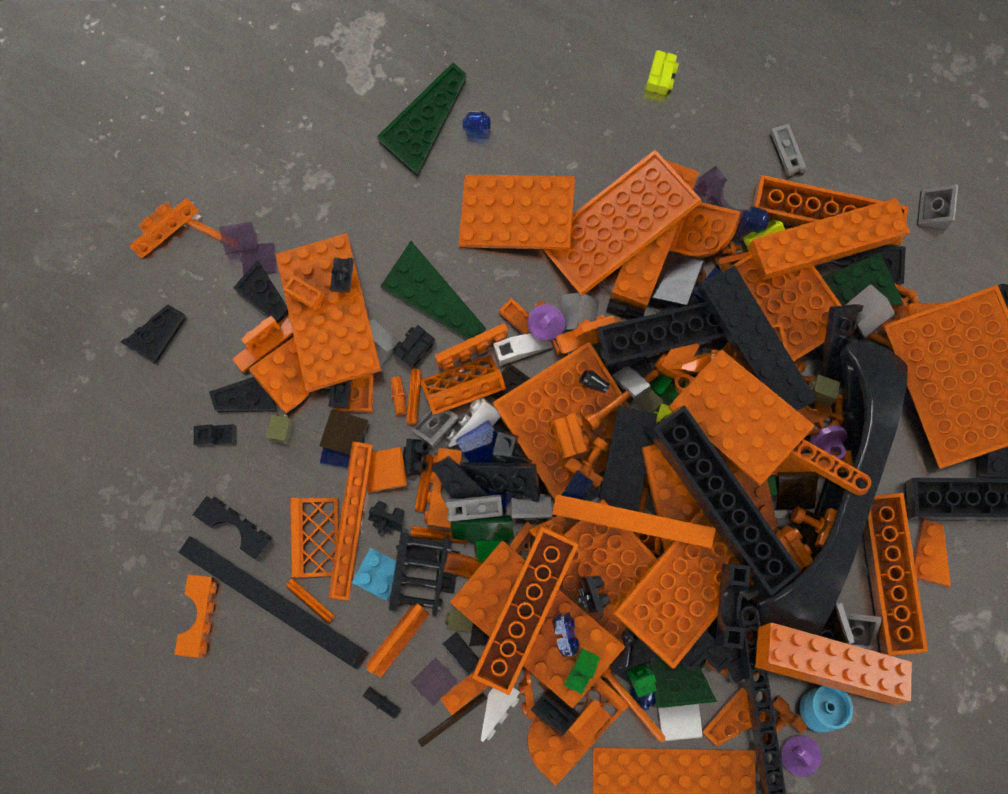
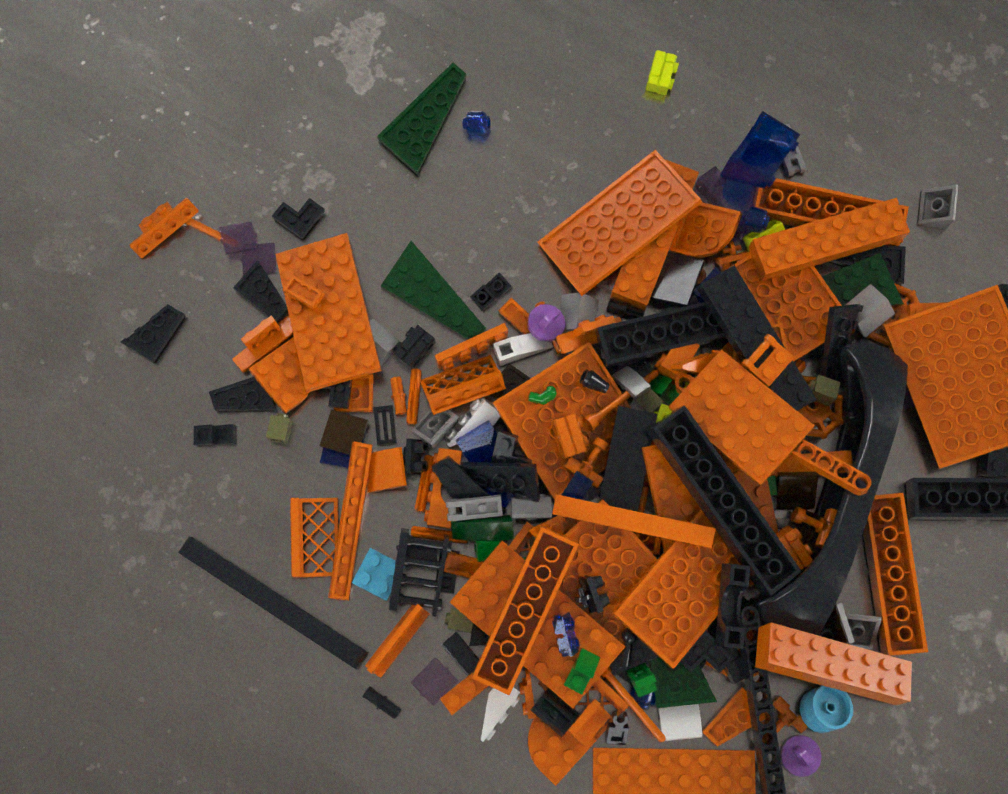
(193, 642): orange arch -> none
(252, 541): black arch -> none
(300, 221): none -> black plate
(310, 601): orange axle -> none
(341, 275): black hips -> none
(384, 520): black hips -> none
(387, 441): none -> black tile
(452, 719): dark brown bar -> none
(491, 292): none -> black slope
(517, 212): orange plate -> none
(543, 398): none -> green arm
(618, 730): none -> black plate
(761, 153): none -> clear blue windscreen
(772, 365): none -> orange plate
(831, 439): medium lavender tile -> none
(931, 554): orange wing -> none

